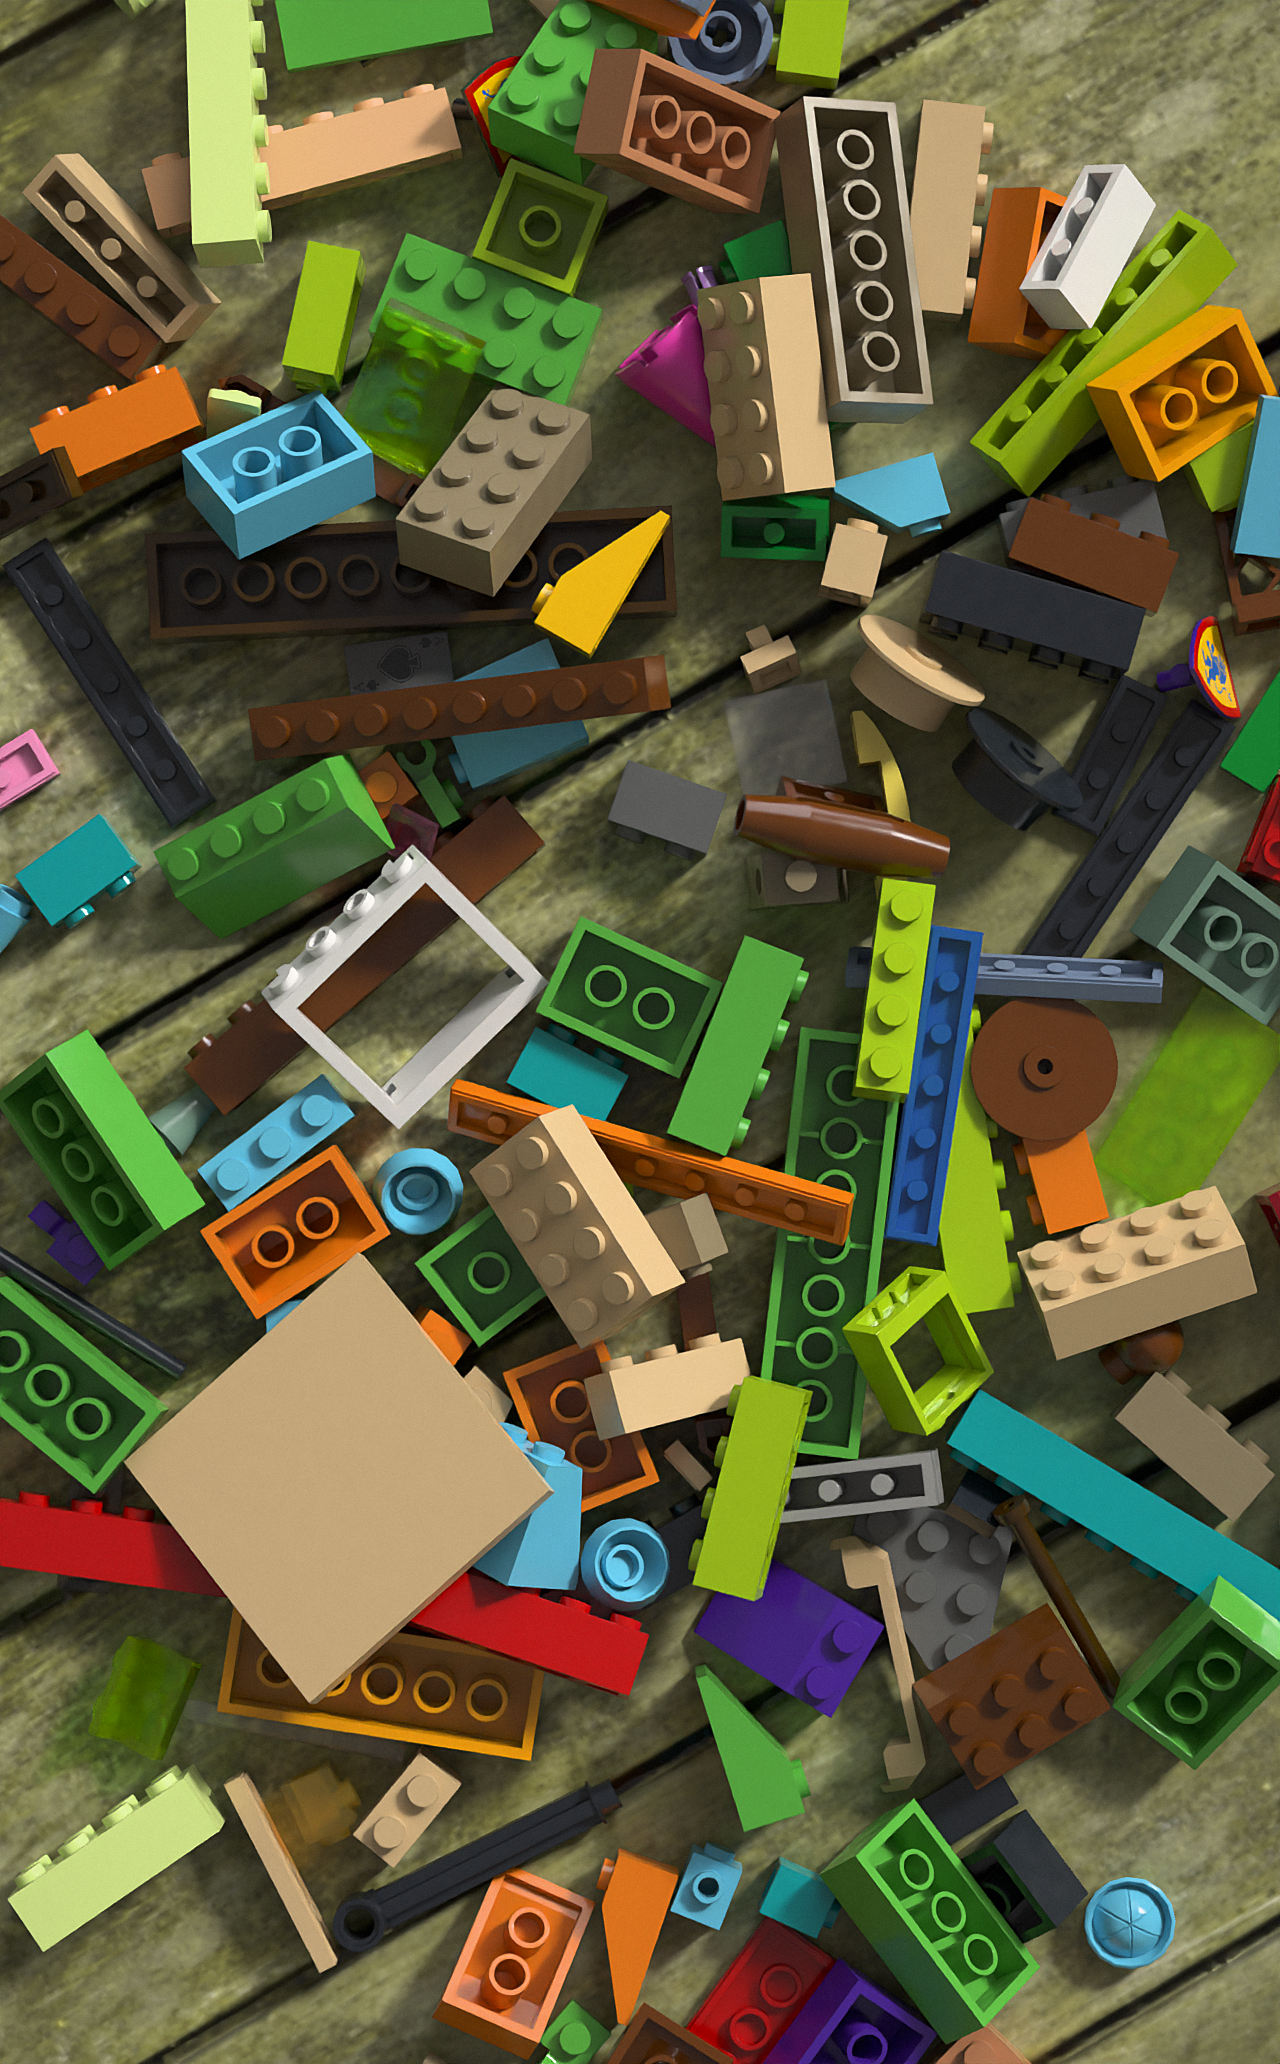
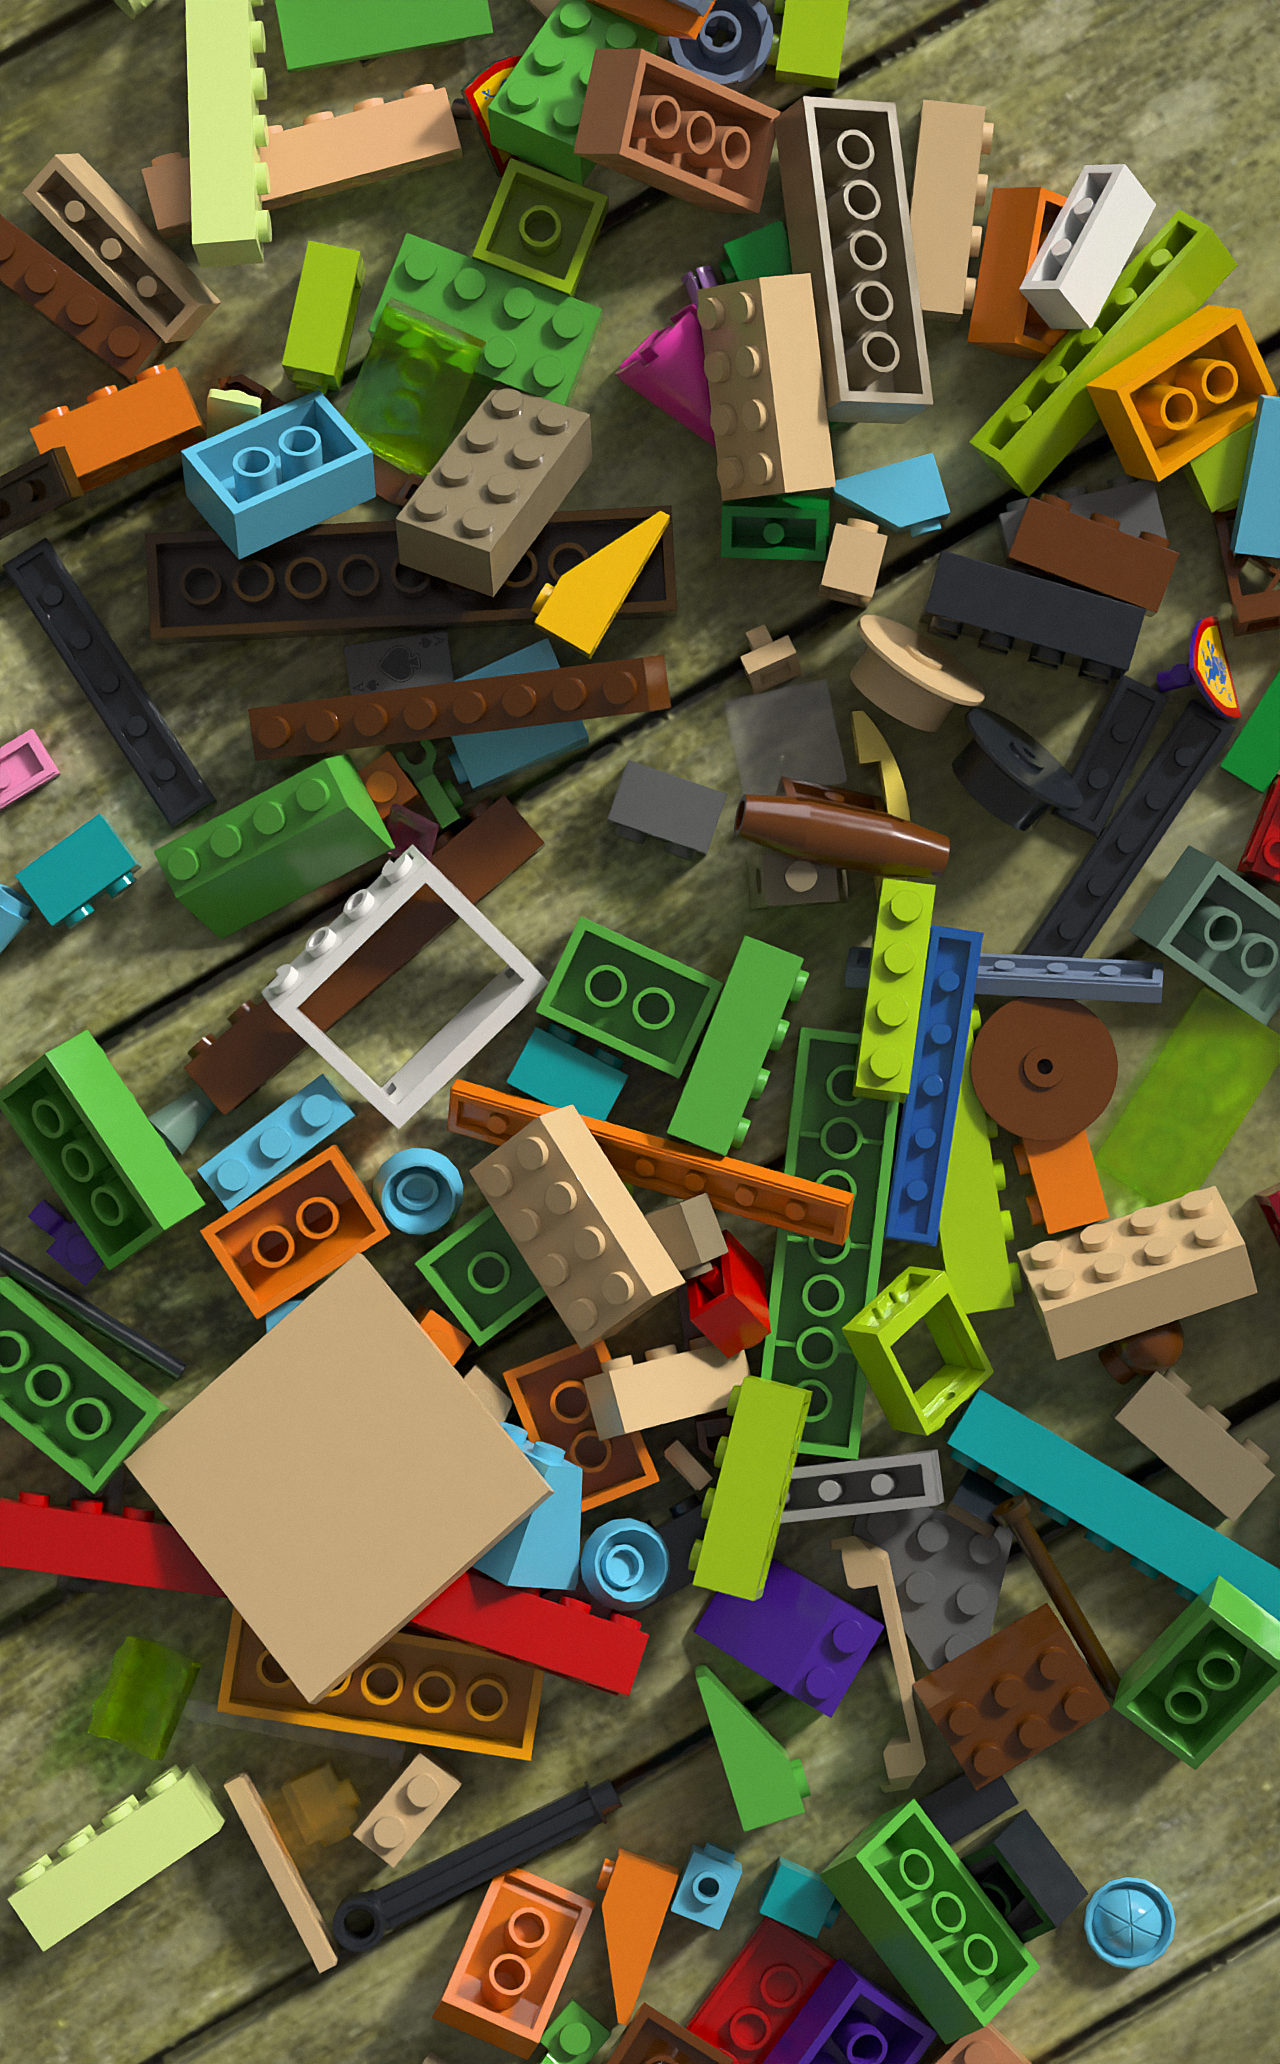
(731, 1300): none -> red brick

